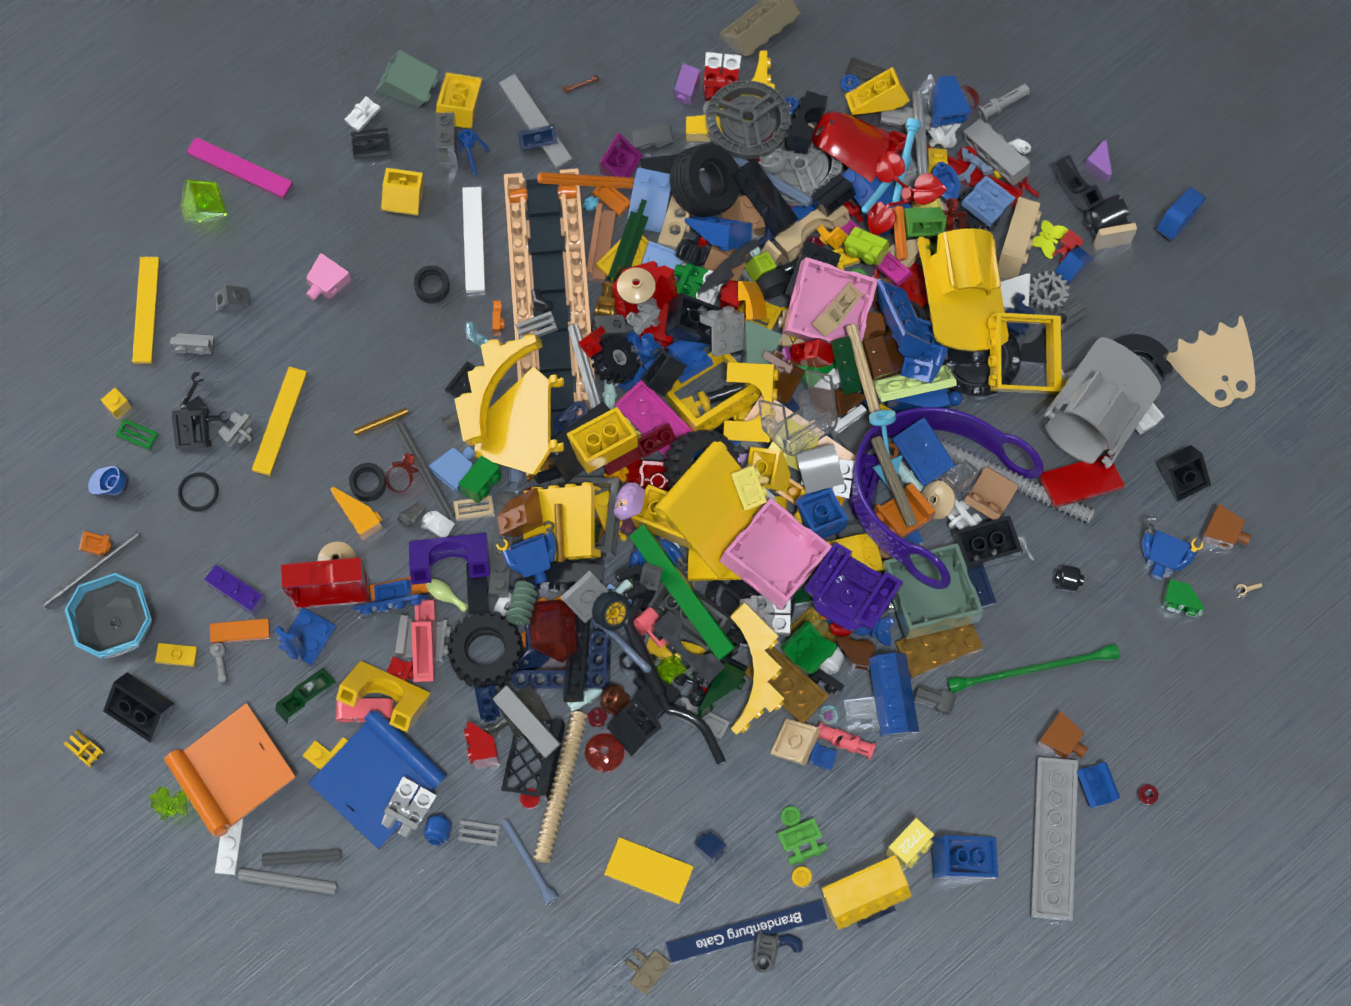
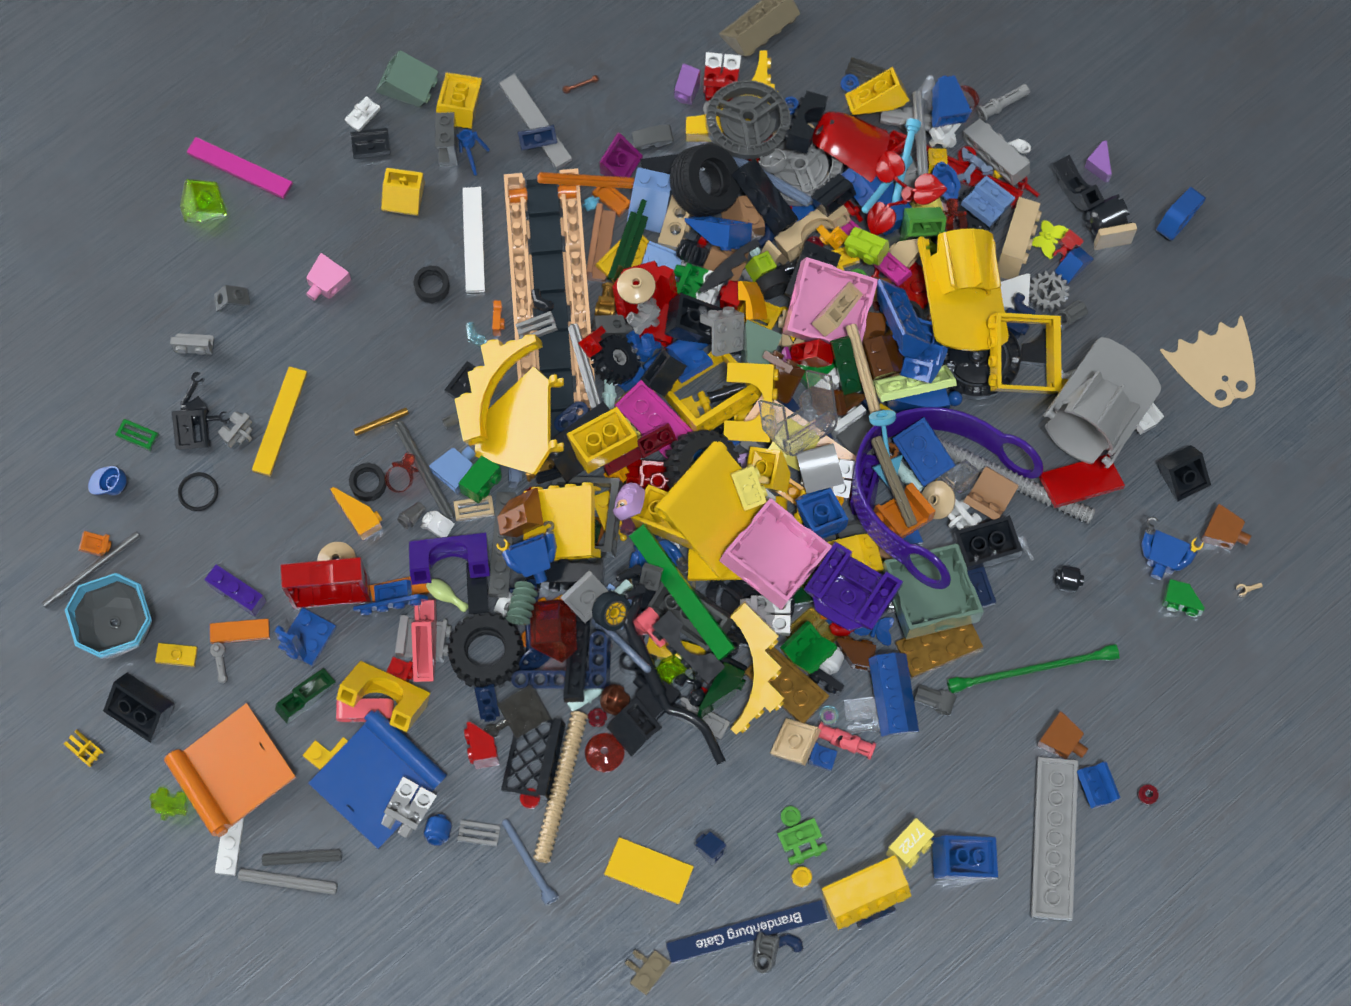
(116, 403): yellow brick -> none
(146, 310): yellow tile -> none
(526, 721): light grey tile -> none
(559, 533): pearl gold bar -> none
(900, 234): orange axle -> none
(1150, 350): black arch -> none

